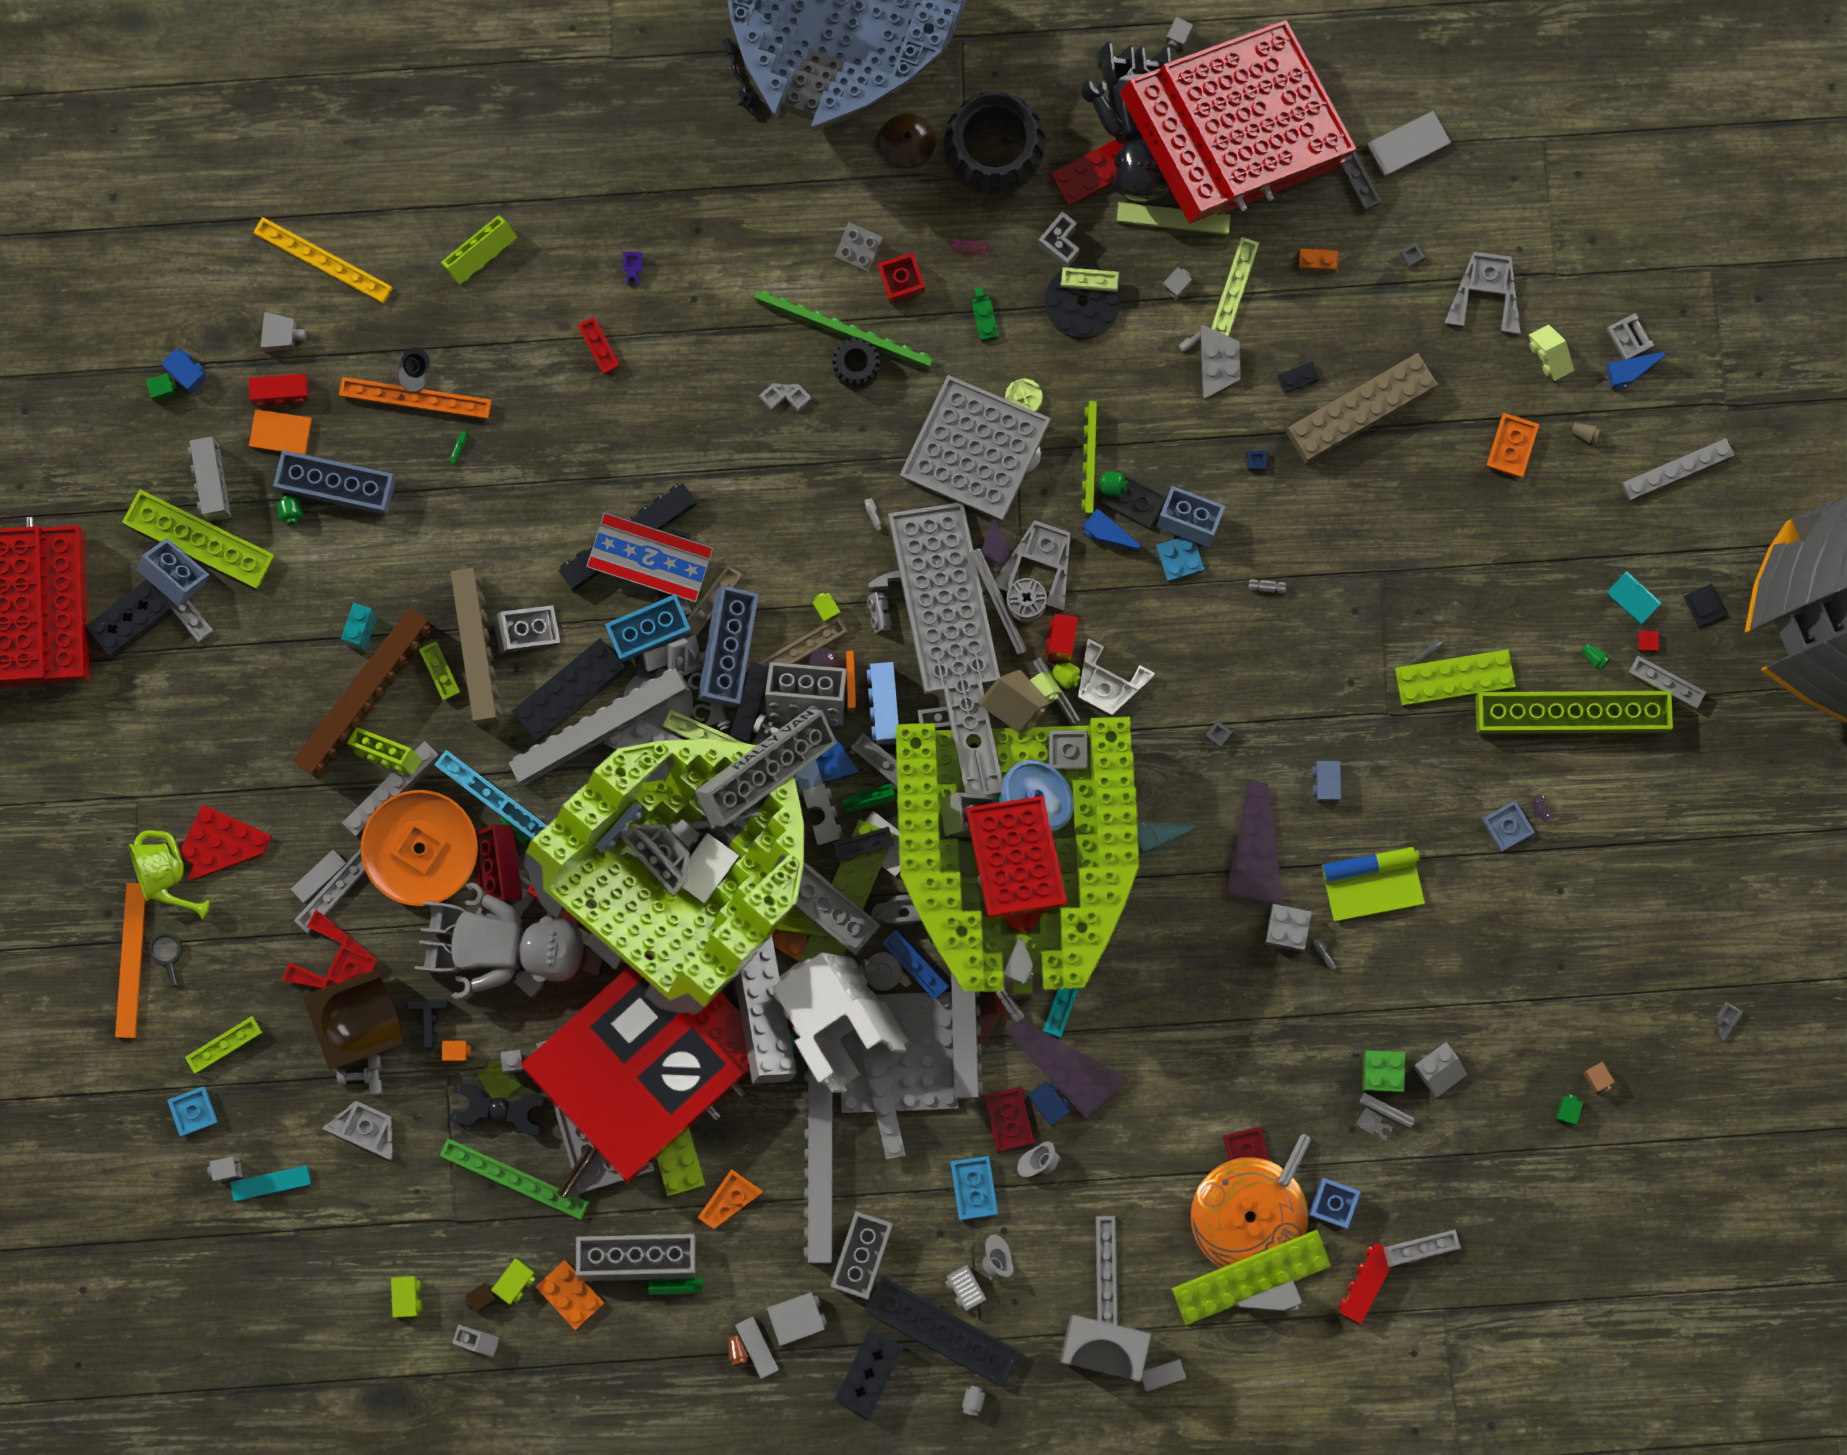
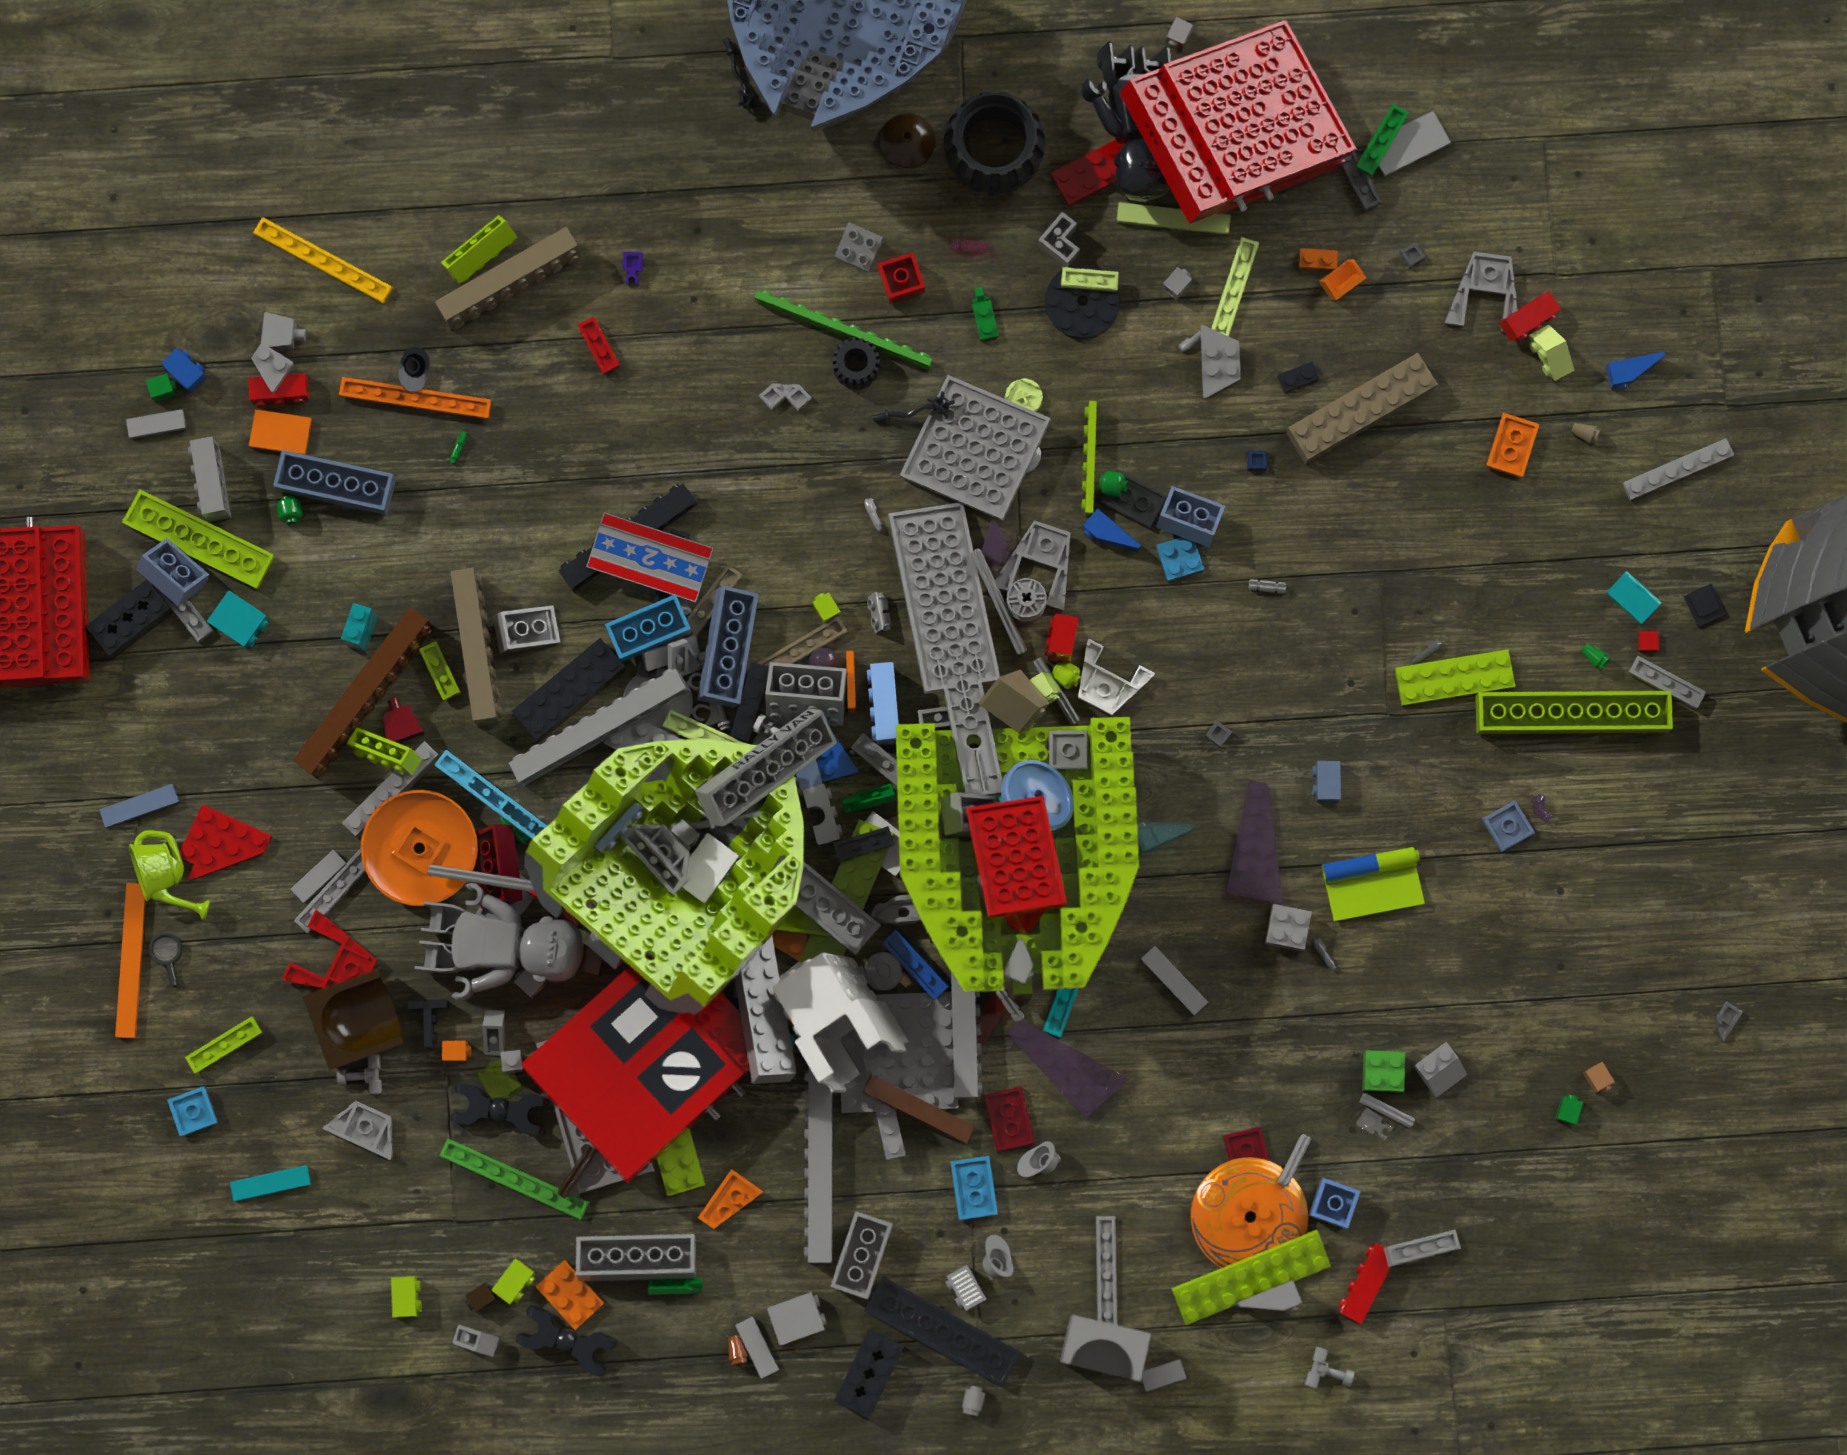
(139, 806): none -> sand blue tile
(156, 424): none -> light grey tile
(225, 1169): light grey brick -> none
(238, 620): none -> teal brick
(271, 366): none -> light grey wing
(401, 722): none -> dark red torso
(482, 878): none -> light grey axle
(494, 1032): none -> light grey slope
(508, 278): none -> dark tan brick
(566, 1340): none -> black piece
(881, 582): light grey slope -> none
(918, 1109): none -> reddish brown tile
(939, 405): none -> black piece
(1049, 1103): dark blue brick -> none
(1174, 980): none -> light grey tile
(1320, 1369): none -> light grey bar
(1342, 279): none -> orange panel
(1382, 140): none -> green plate
(1530, 317): none -> red brick
(1625, 339): light grey plate -> none

